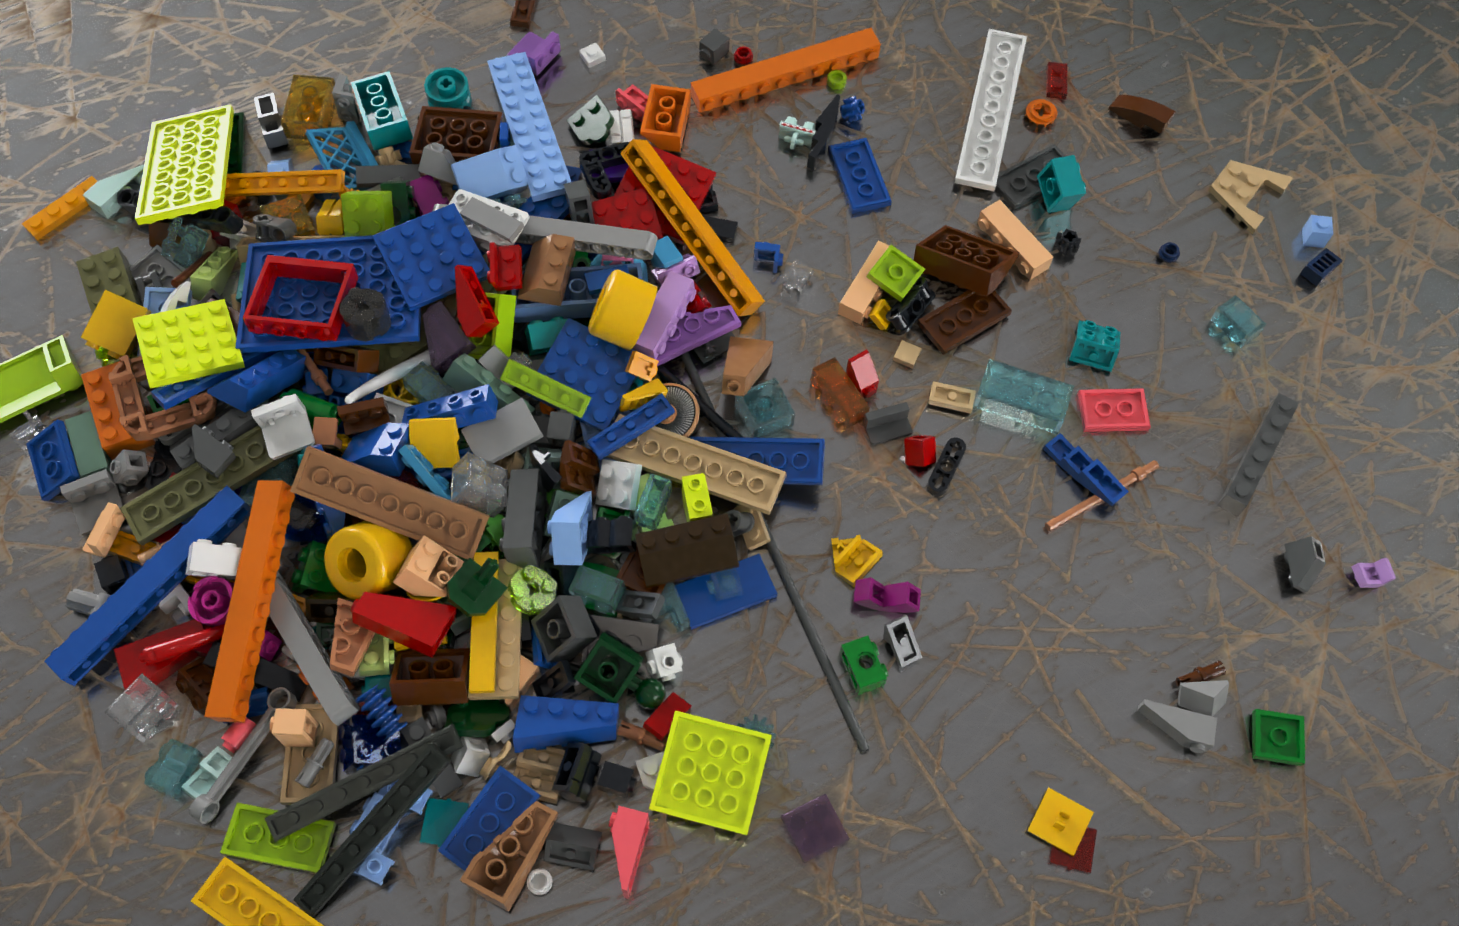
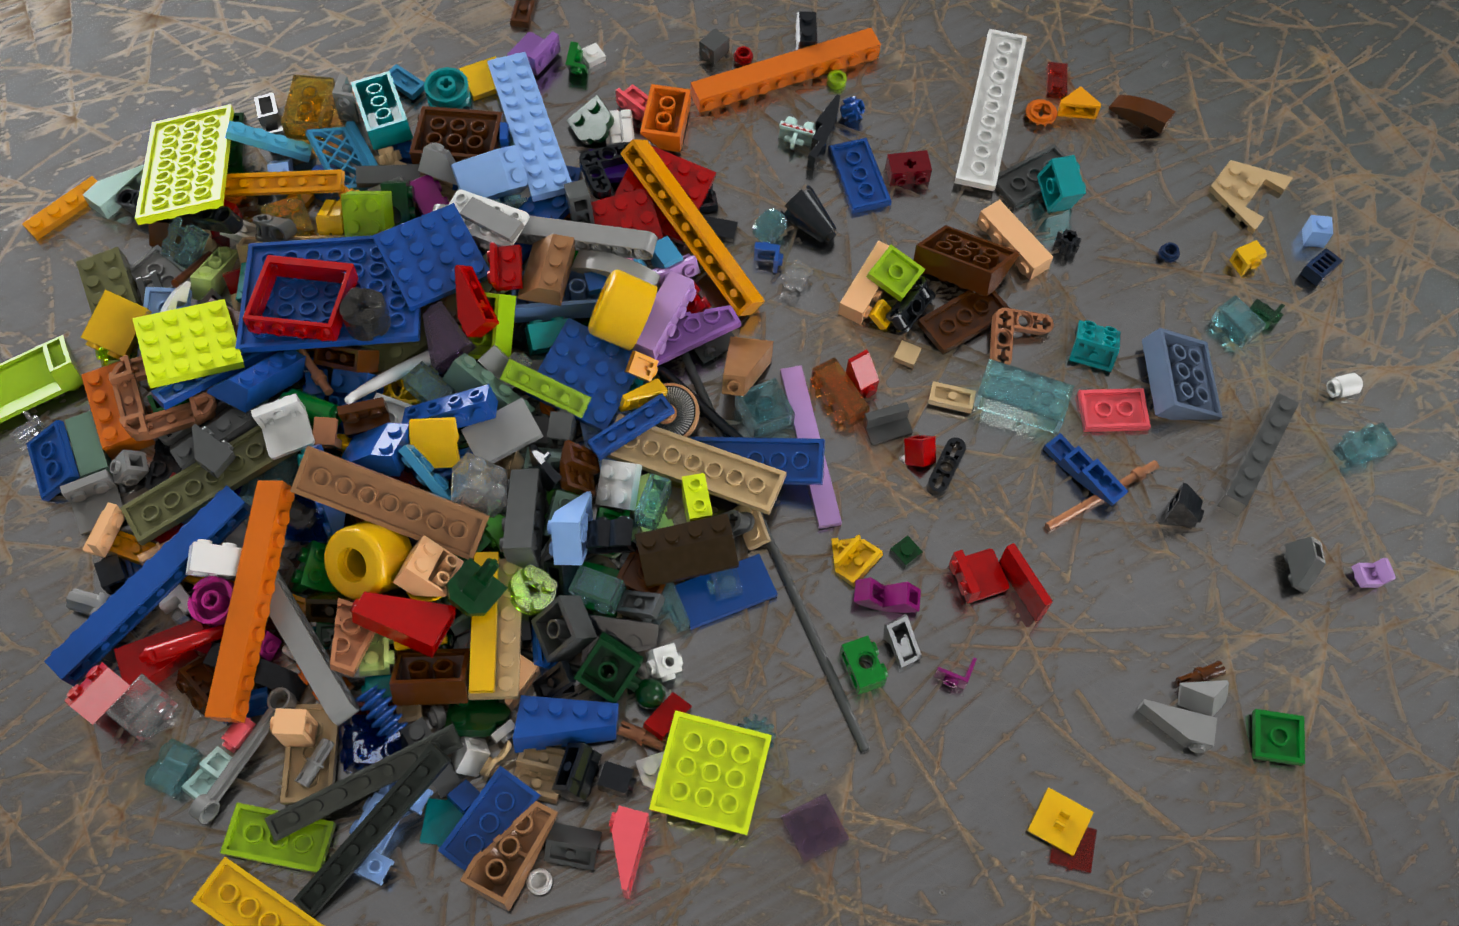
(96, 693): none -> slope
(232, 279): none -> red tile
(268, 141): none -> medium azure plate
(406, 82): none -> dark azure plate
(463, 796): none -> blue tile
(479, 79): none -> yellow tile
(574, 56): none -> green bracket
(605, 263): none -> light grey slope
(770, 226): none -> clear light blue gear
(806, 29): none -> black brick
(806, 427): none -> lavender tile
(810, 216): none -> black cone
(906, 551): none -> dark green plate
(908, 168): none -> dark red brick
(952, 679): none -> magenta bracket
(978, 574): none -> red bracket
(1011, 325): none -> nougat beam
(1025, 582): none -> red tile
(1079, 105): none -> light orange slope
(1181, 377): none -> sand blue slope
(1185, 507): none -> black slope
(1248, 257): none -> yellow brick
(1266, 313): none -> clear green bracket
(1344, 385): none -> white brick
(1357, 452): none -> clear light blue brick

